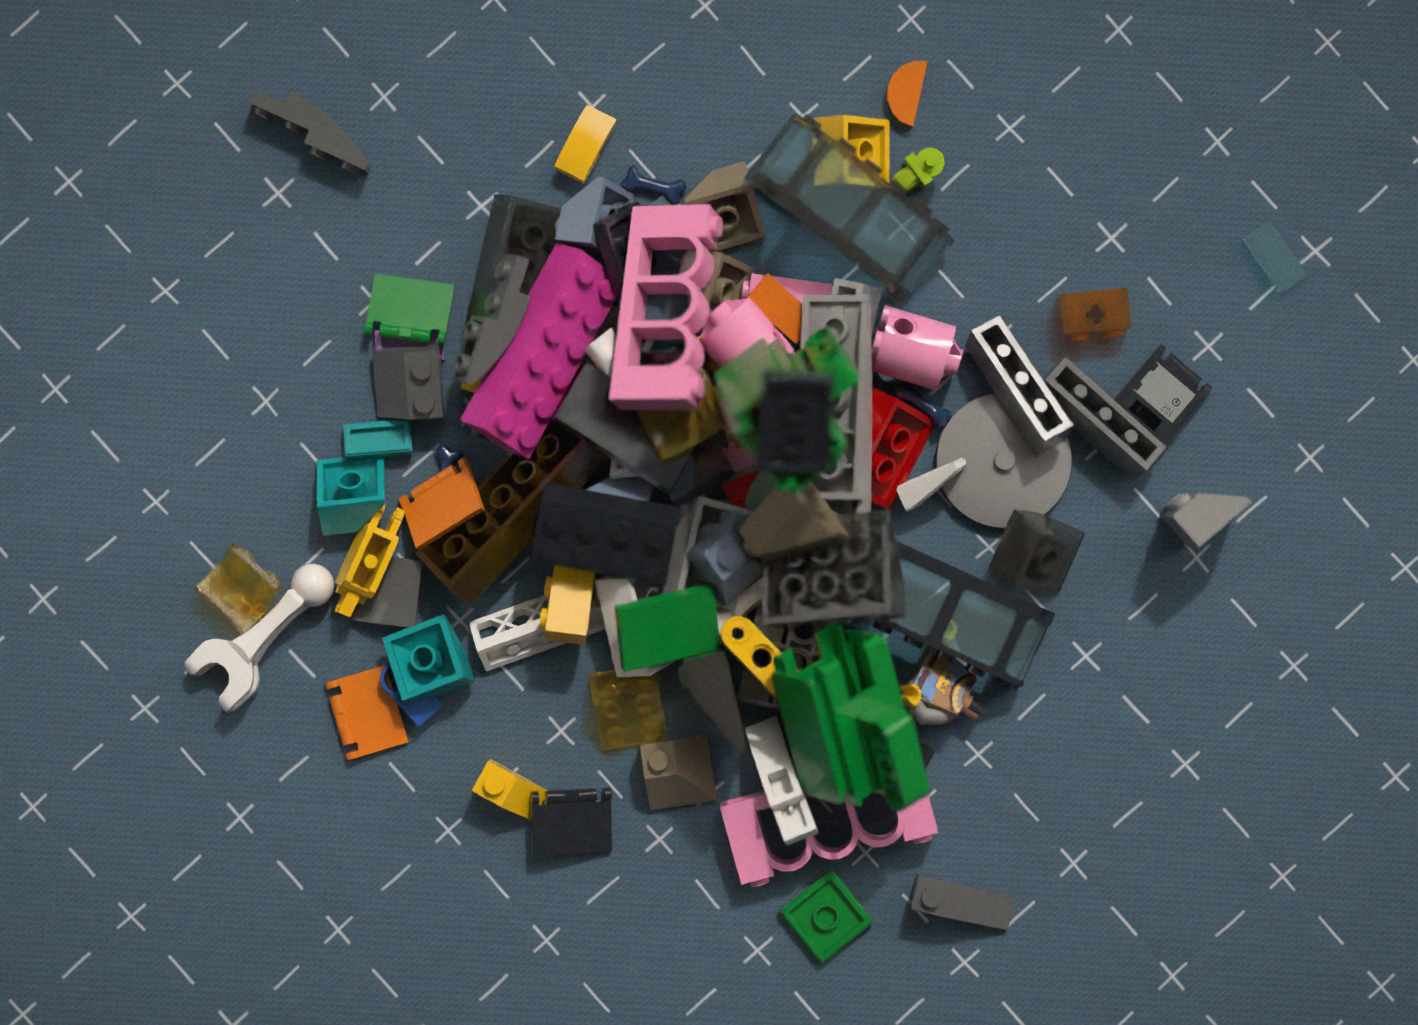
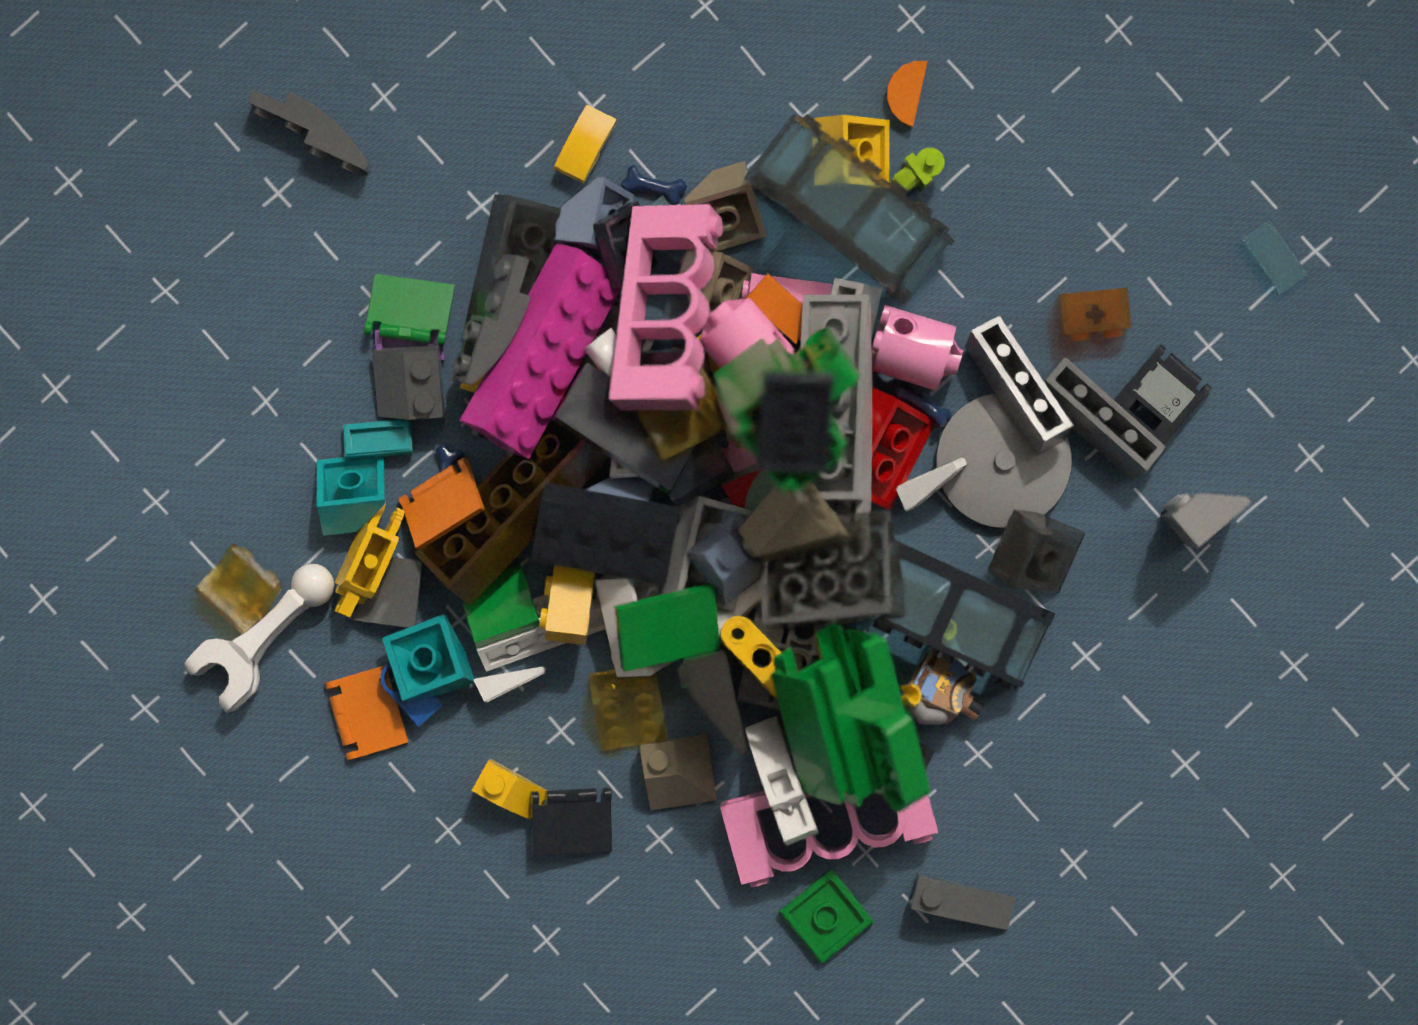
(497, 685): none -> white slope
(502, 608): none -> green tile

